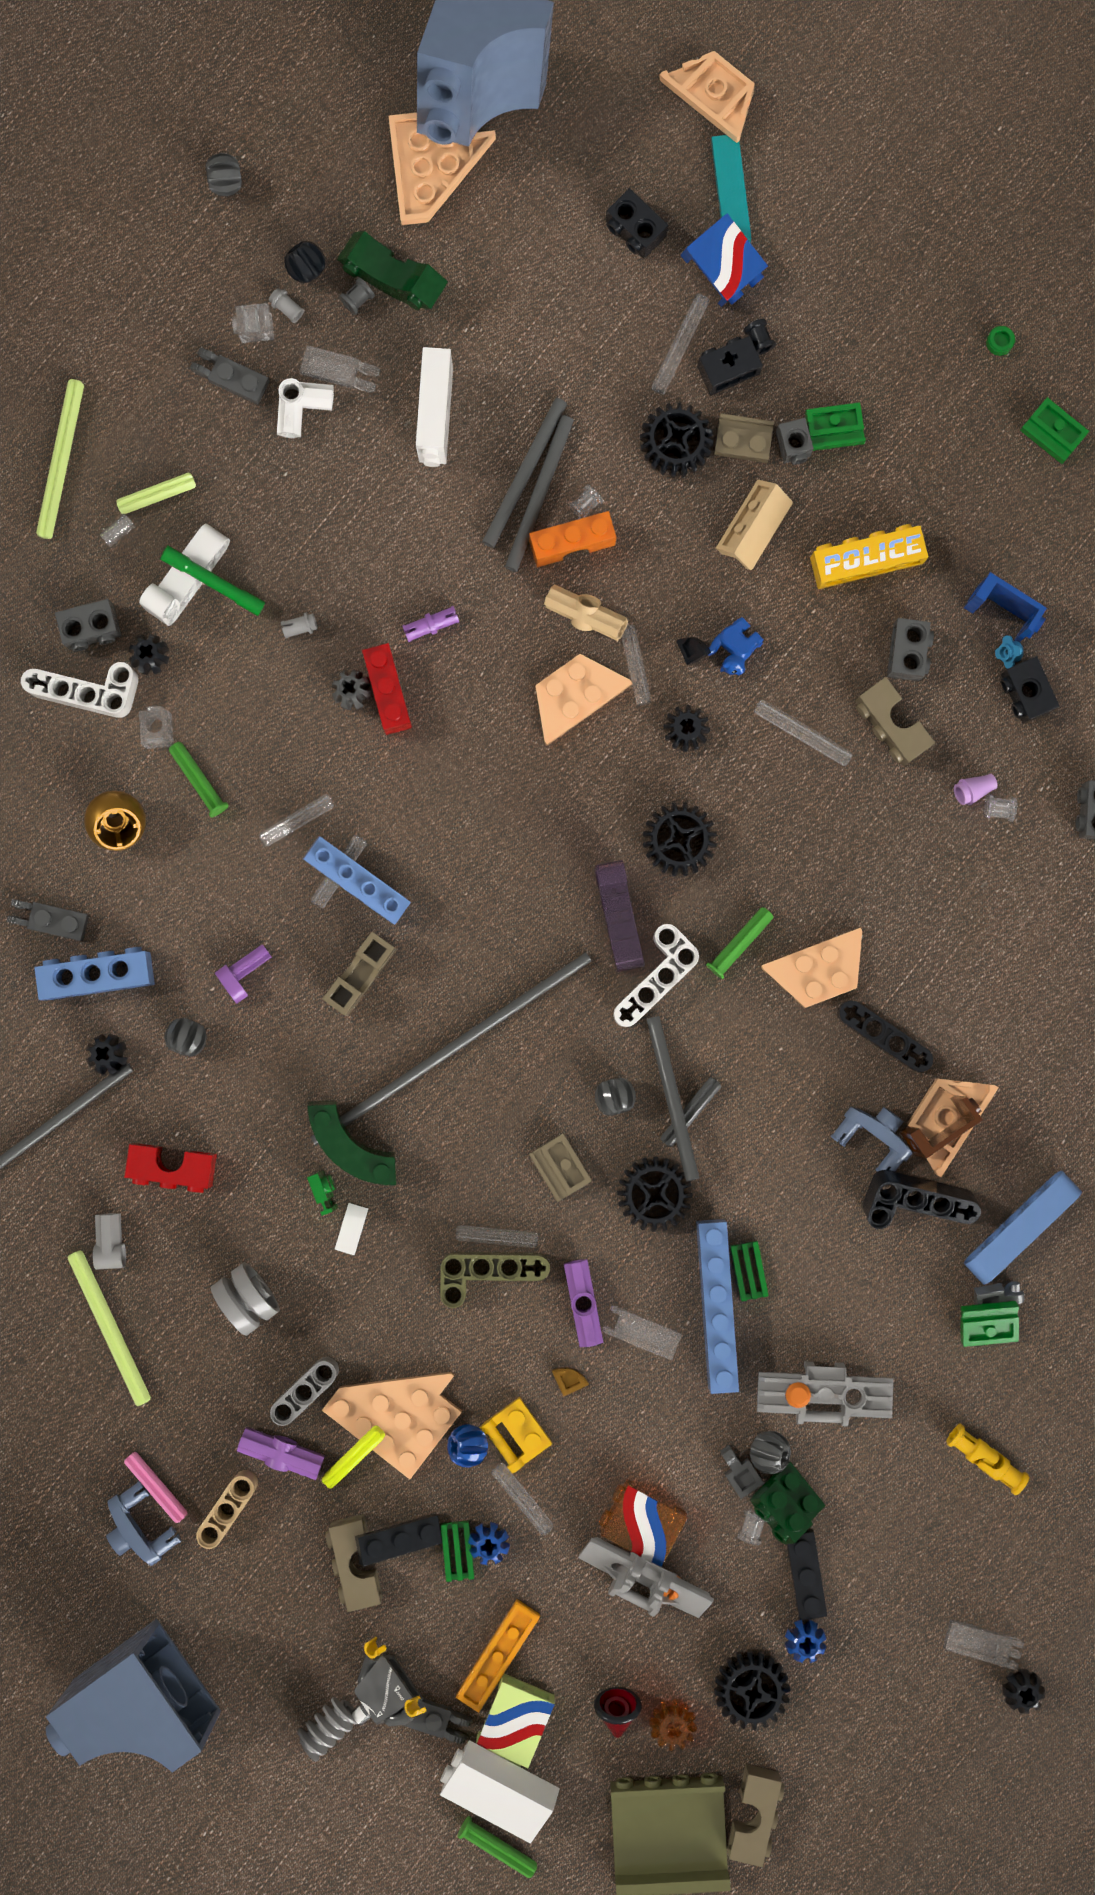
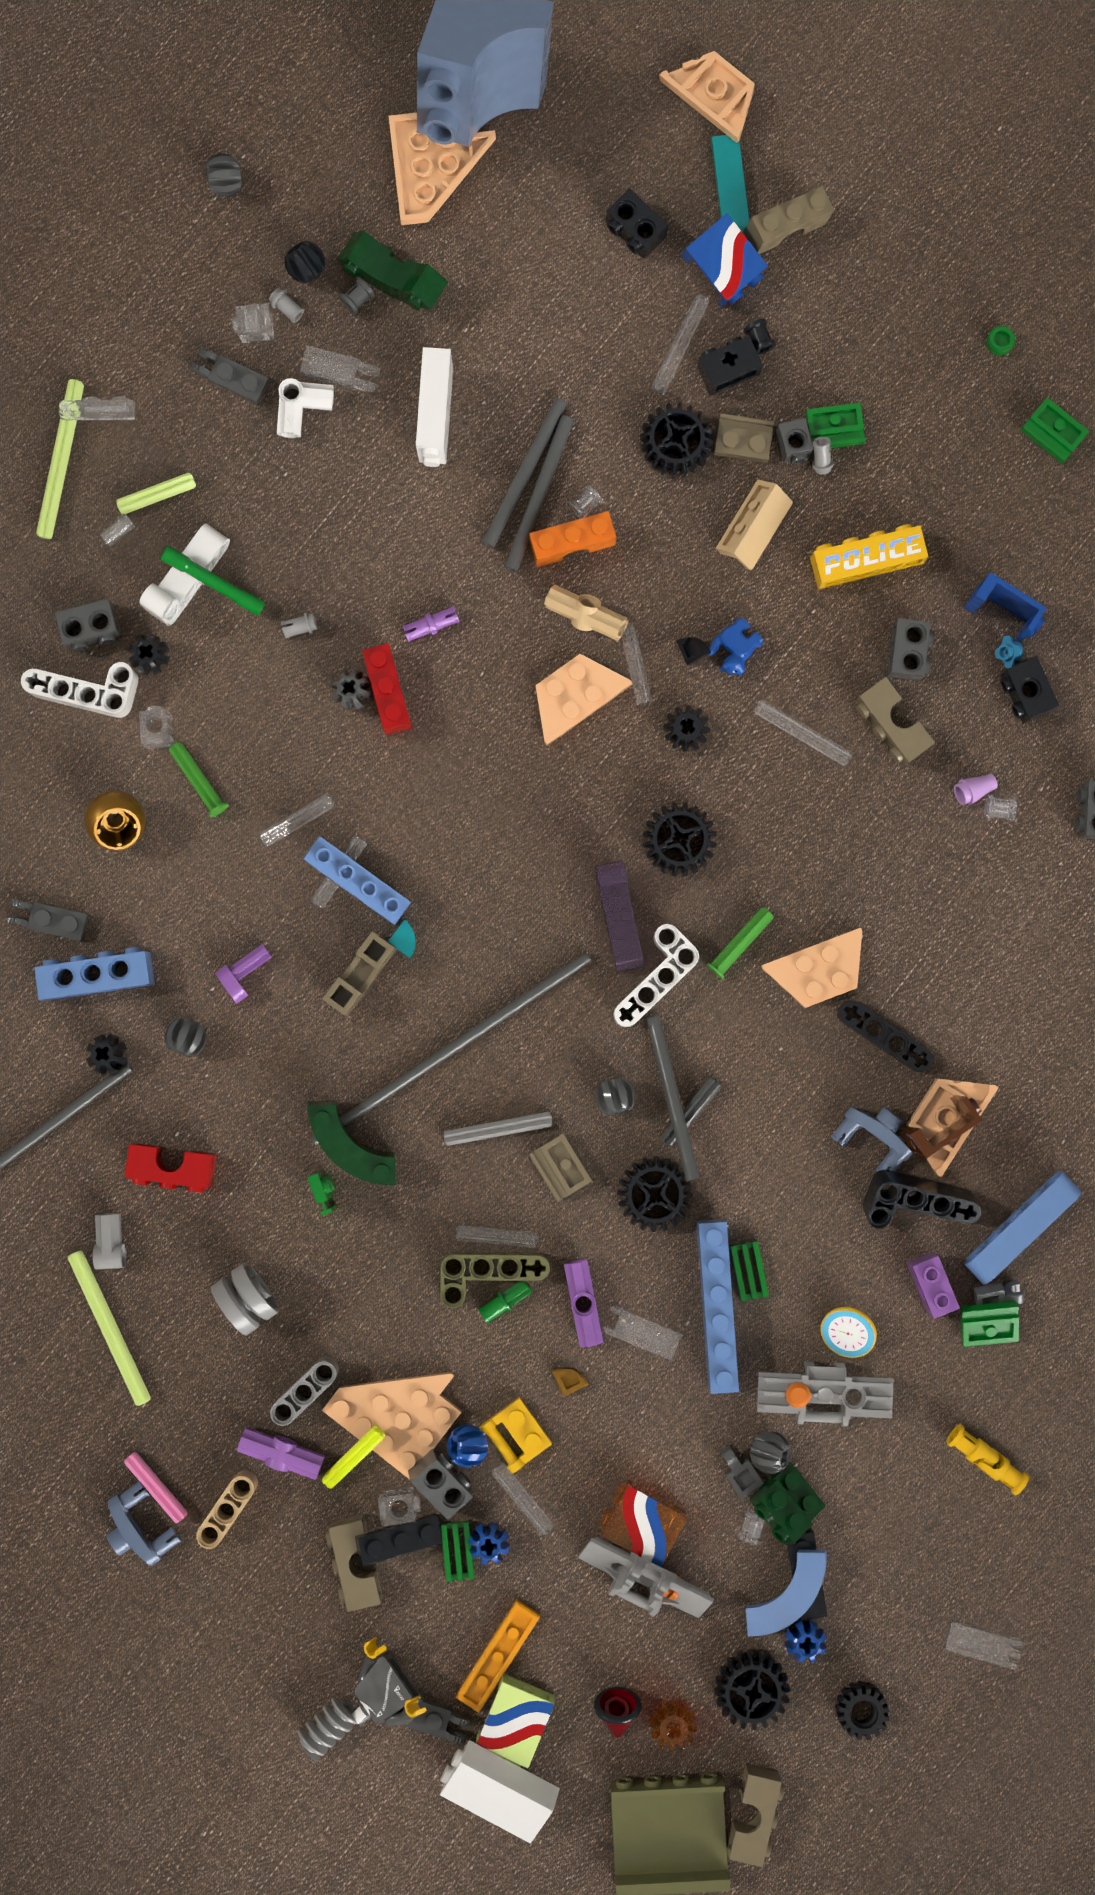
(95, 409): none -> clear hinge
(135, 1702): sand blue brick -> none
(351, 1229): white sticker -> none
(389, 1515): none -> clear brick
(404, 939): none -> teal tile
(436, 1486): none -> dark grey brick
(497, 1848): bright green axle -> none
(498, 1128): none -> light grey axle
(505, 1301): none -> green axle
(794, 1601): none -> medium blue tile
(801, 213): none -> dark tan arch
(822, 456): none -> light grey pin
(848, 1332): none -> piece
(874, 1722): none -> black tyre
(933, 1285): none -> medium lavender brick
(1023, 1691): black piece -> none

